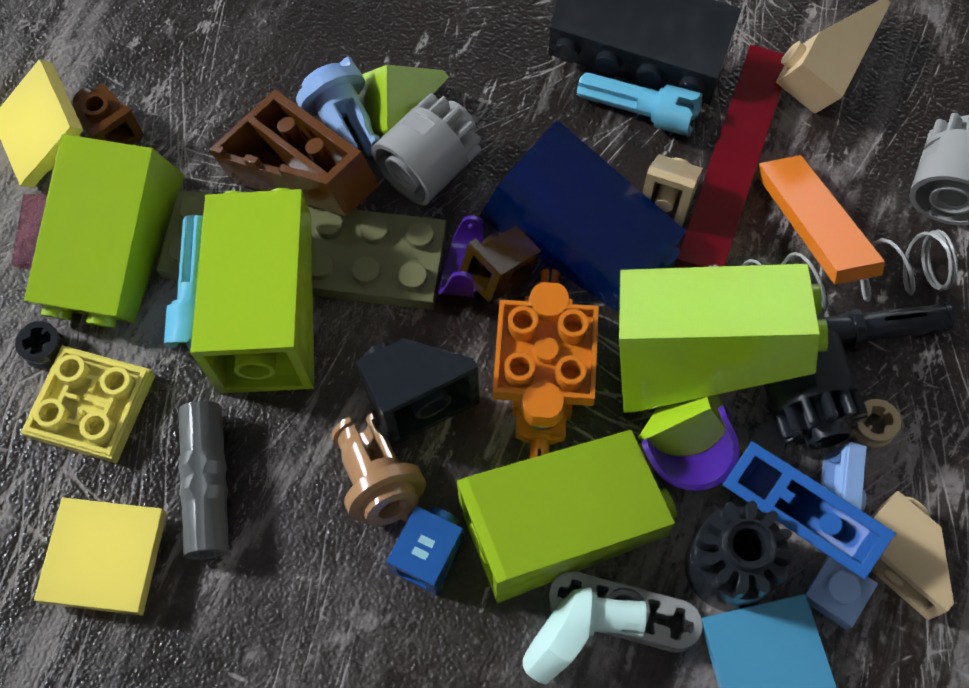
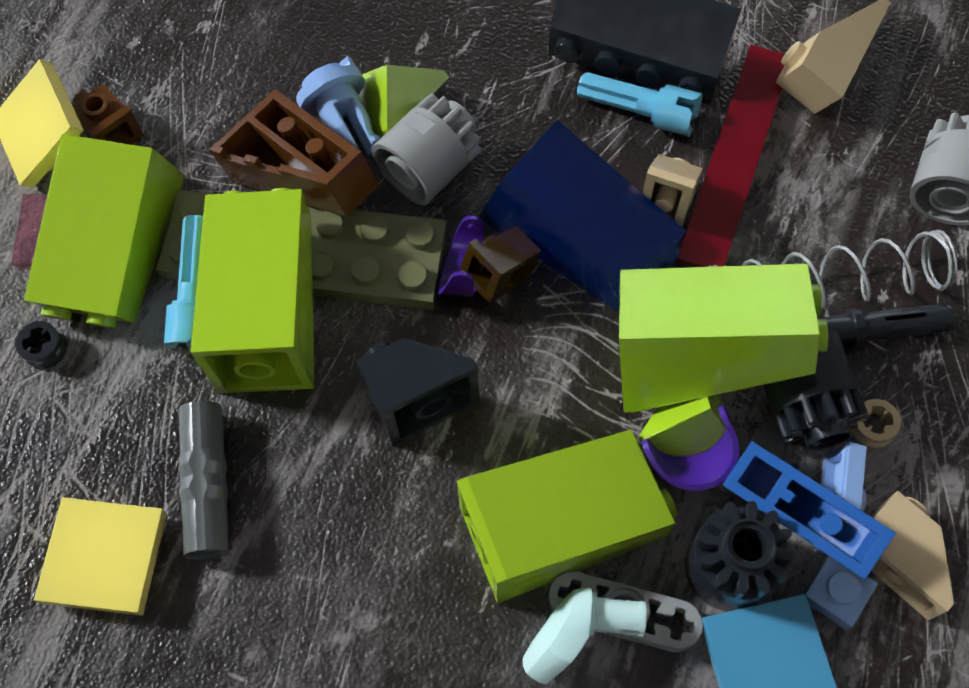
(88, 404): light yellow tile -> none
(381, 485): medium nougat piece -> none
(426, 548): blue brick -> none
(545, 361): orange piece -> none
(820, 220): orange tile -> none

